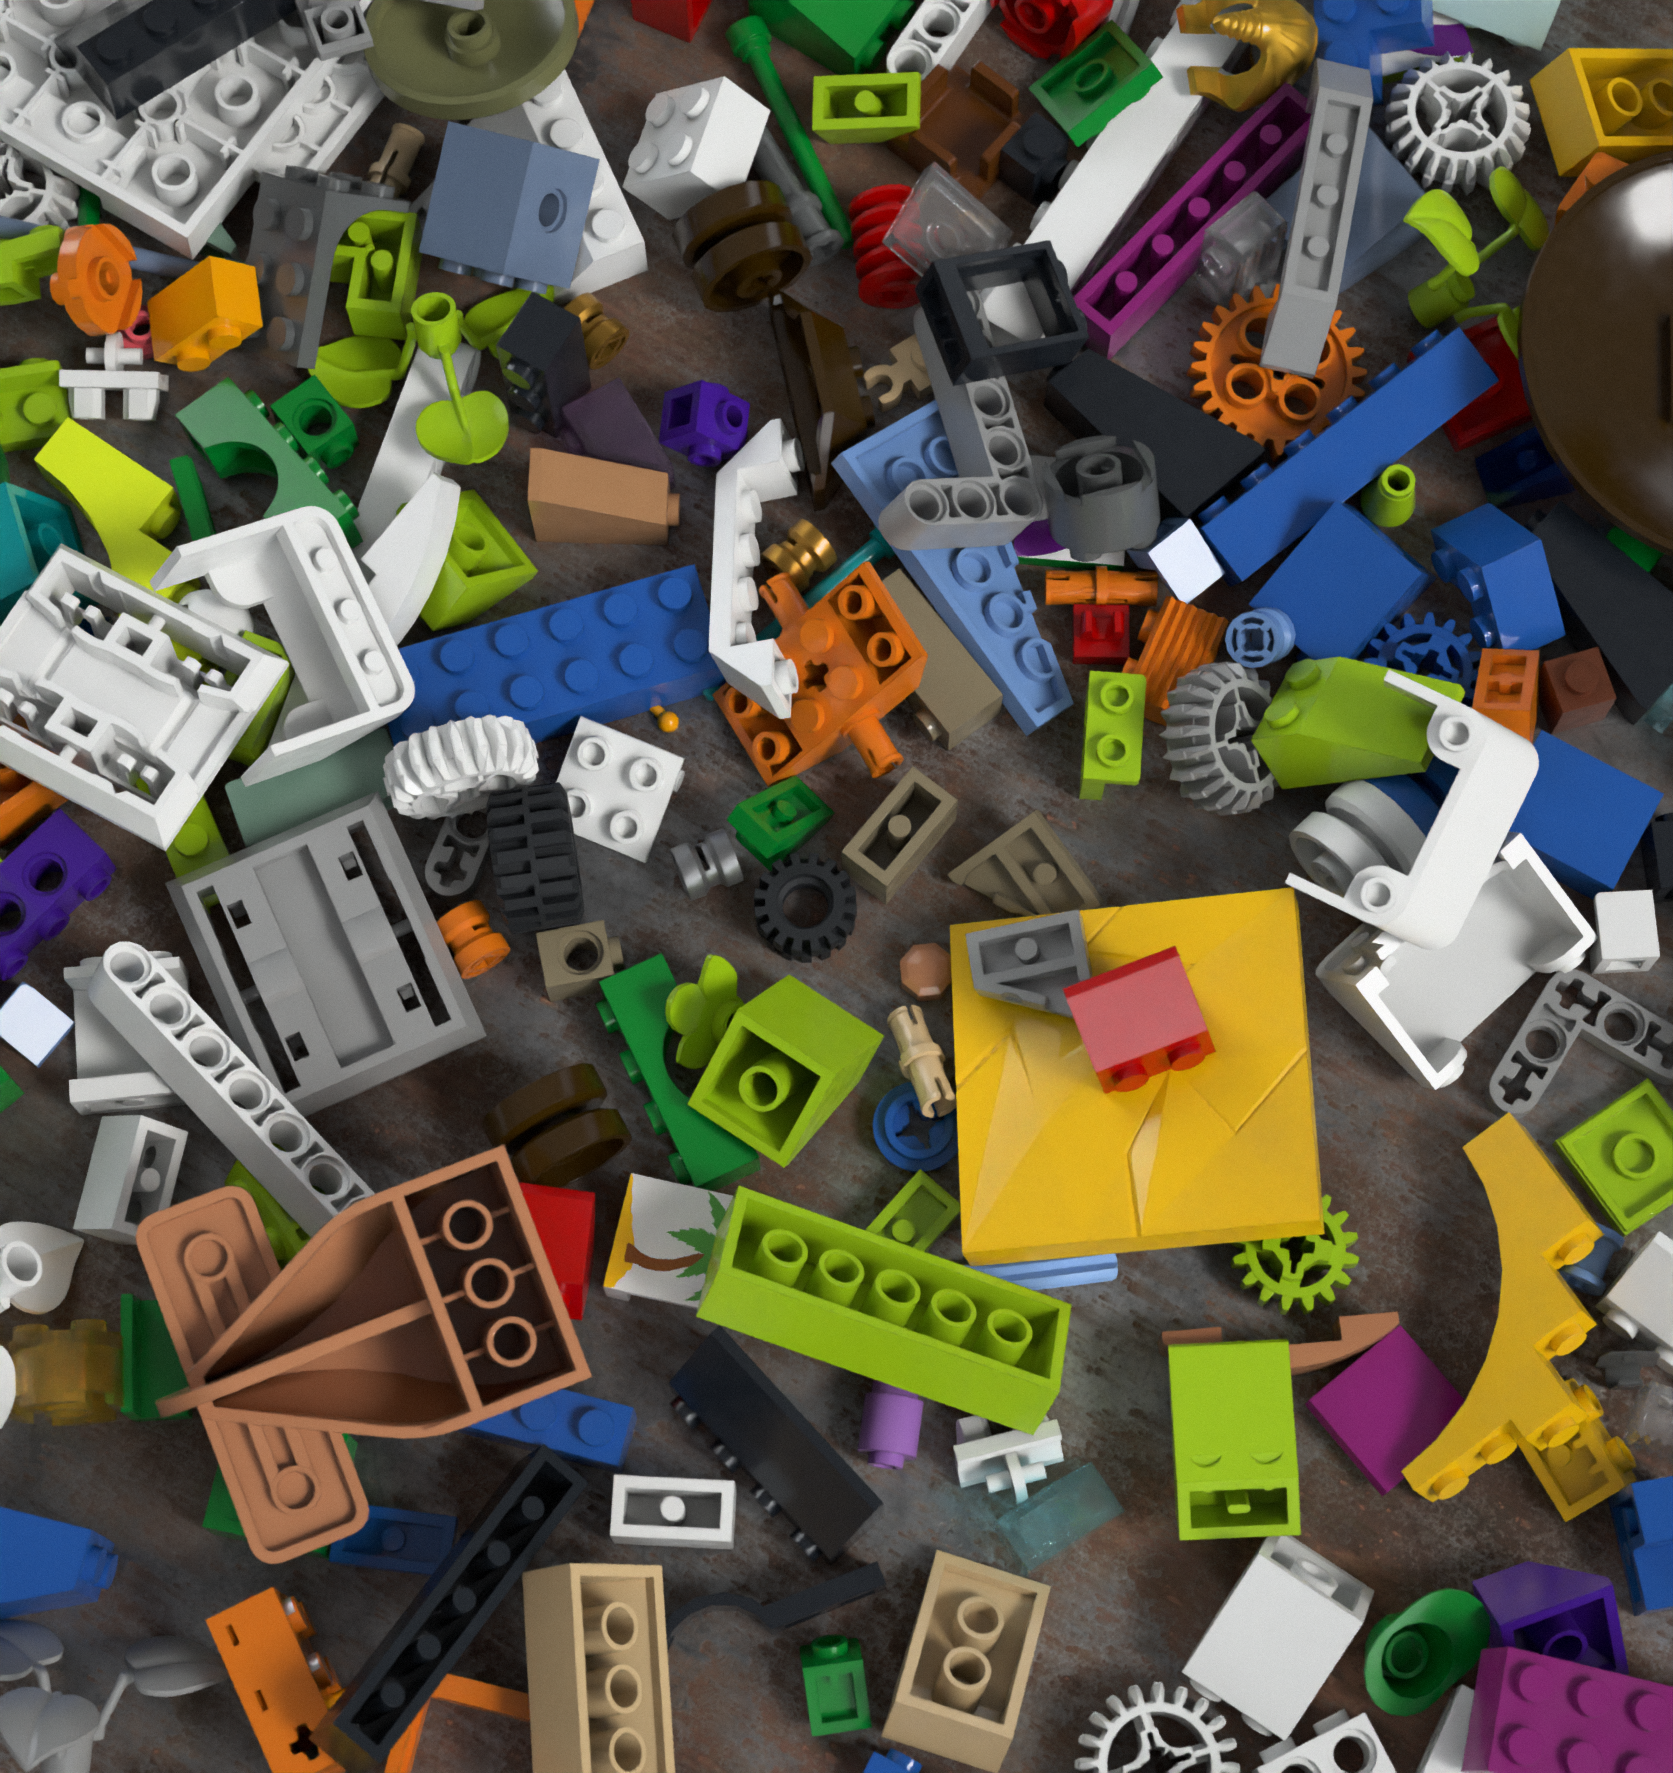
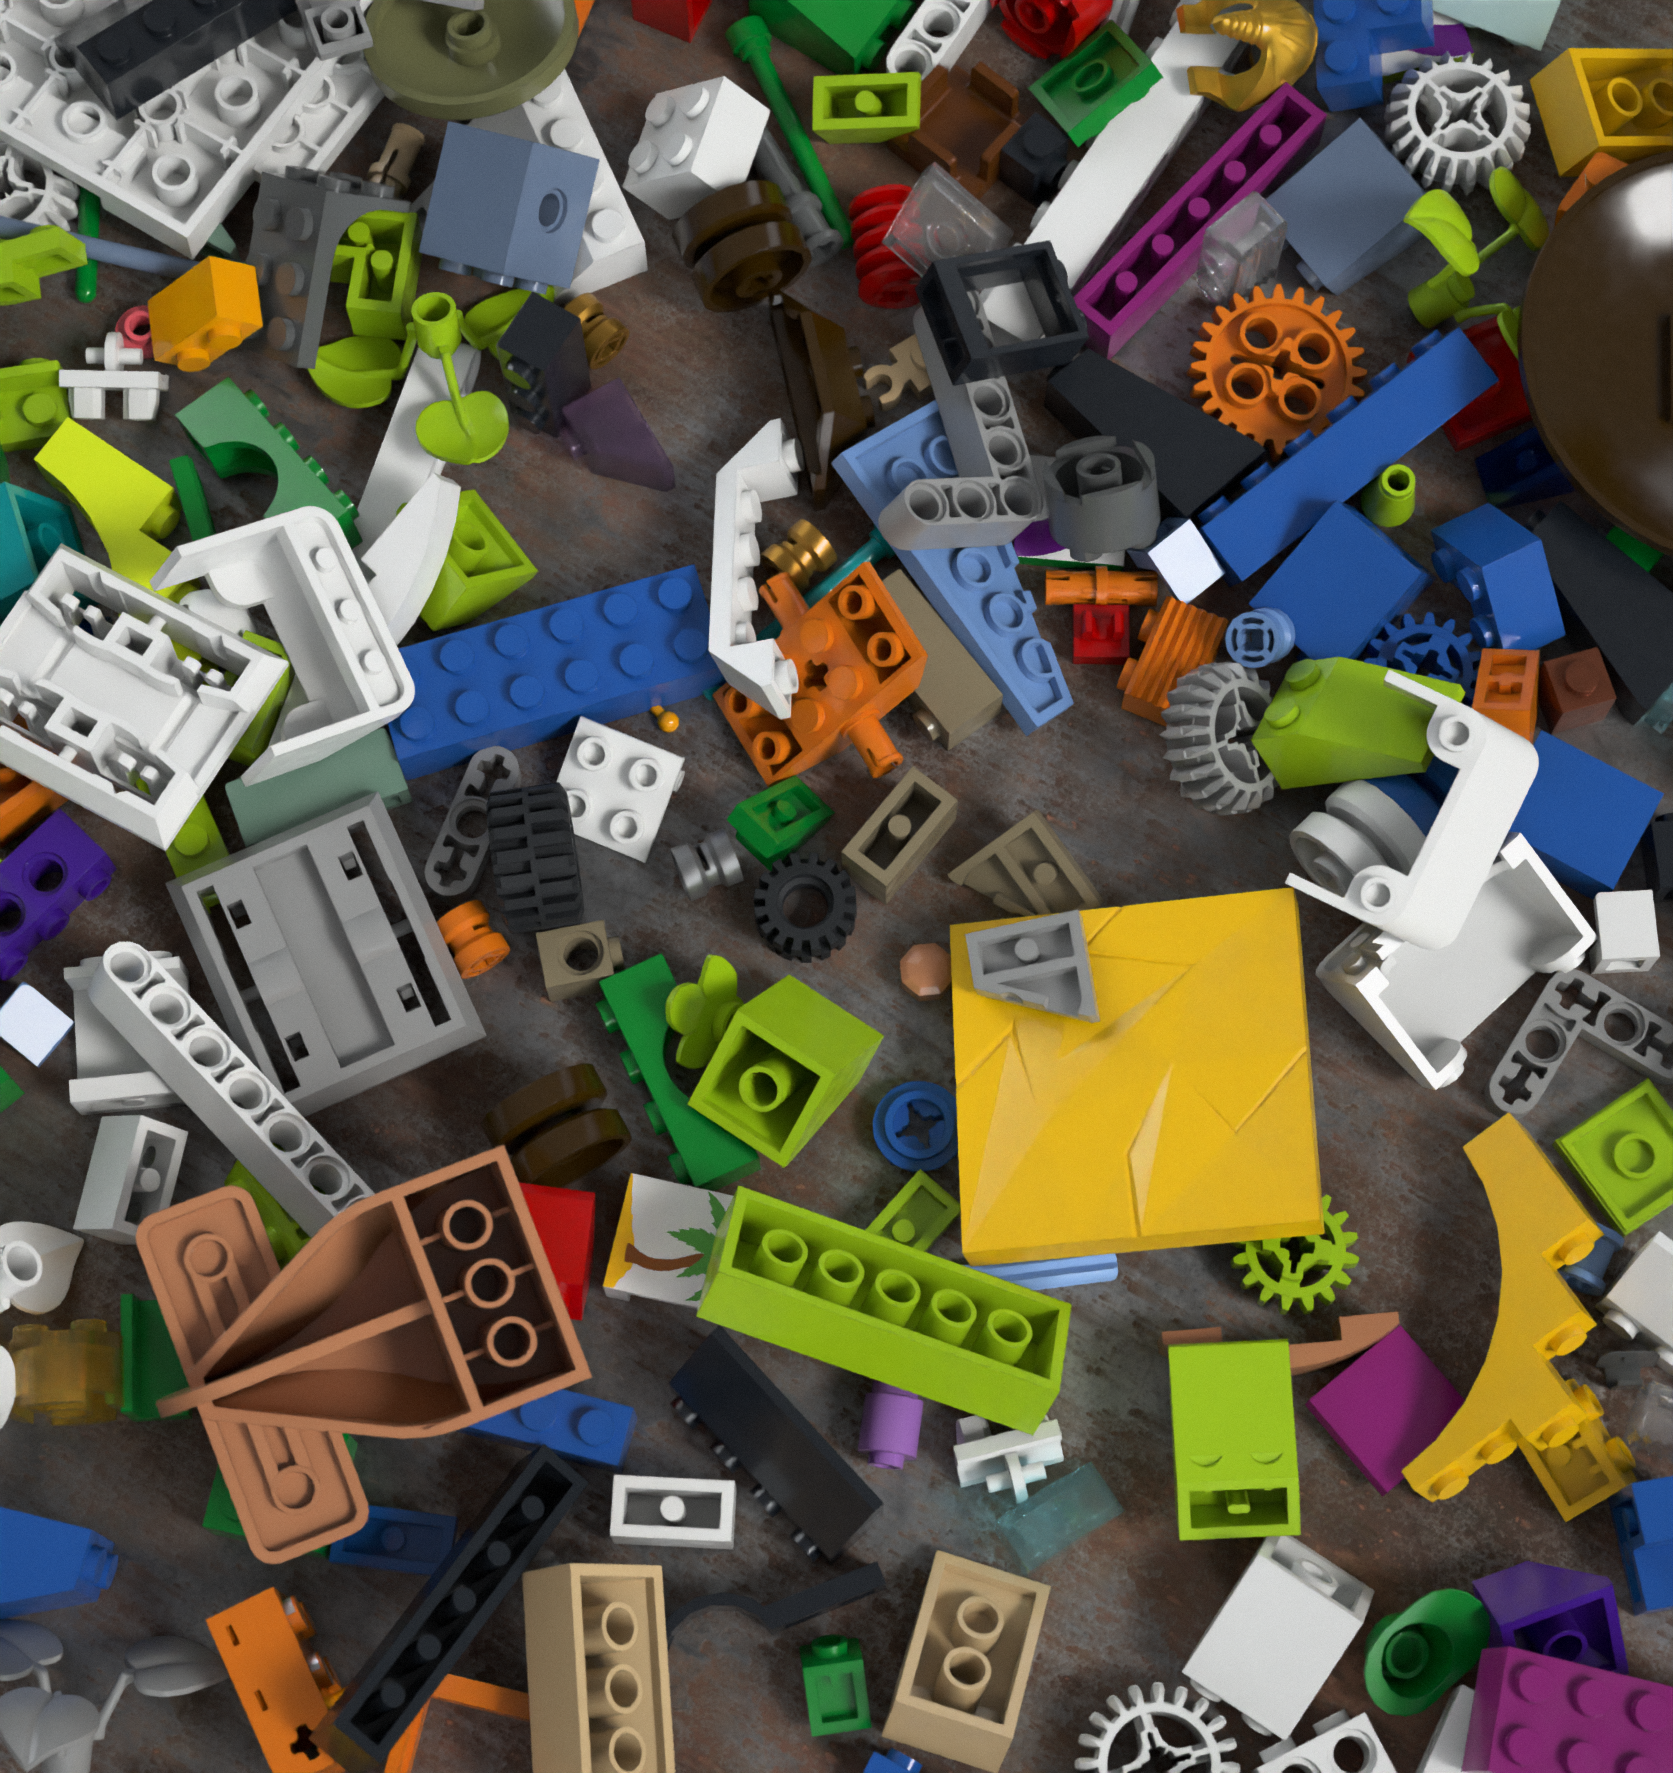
(97, 279): orange plate -> none
(310, 405): green brick -> none
(459, 765): white gear -> none
(598, 501): medium nougat slope -> none
(704, 422): dark purple brick -> none
(922, 1061): tan pin -> none
(1112, 732): lime bracket -> none
(1140, 1021): slope -> none
(1321, 219): light grey slope -> none

